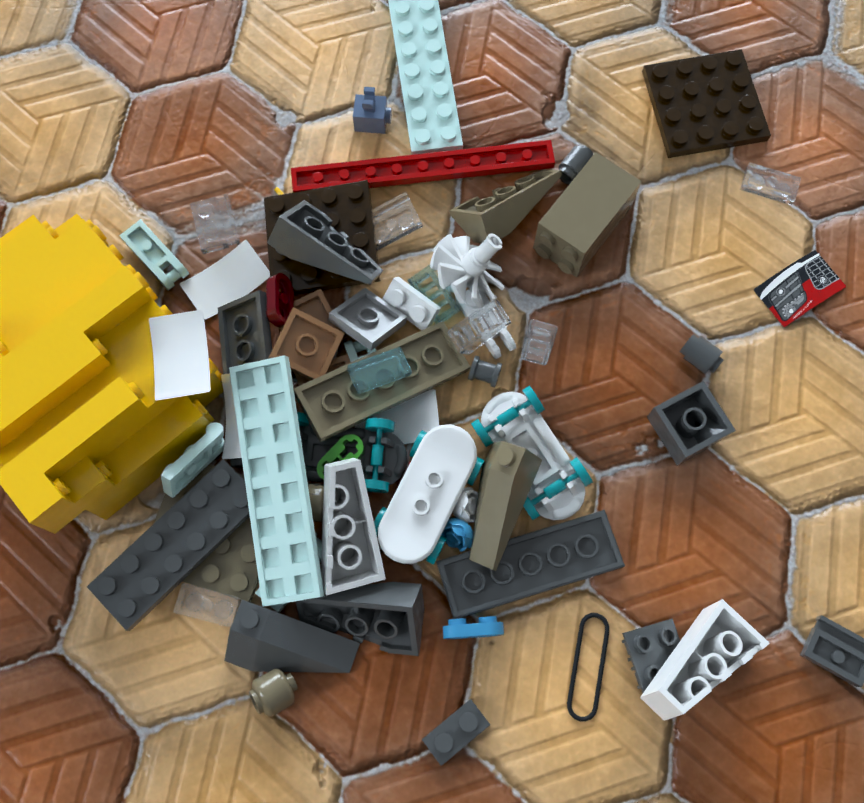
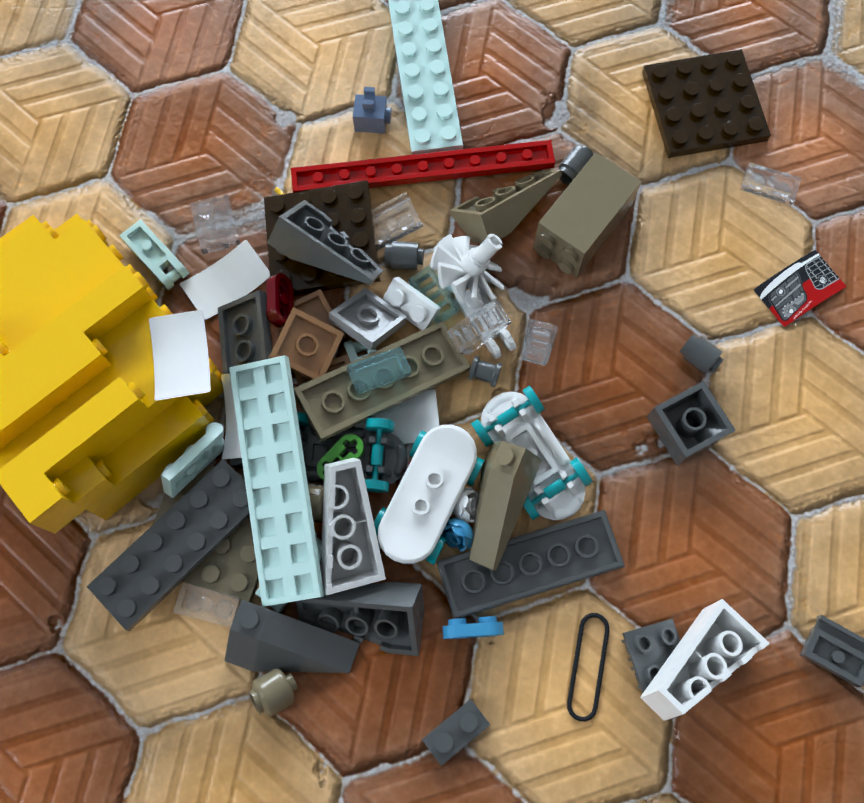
(403, 255): none -> dark grey brick

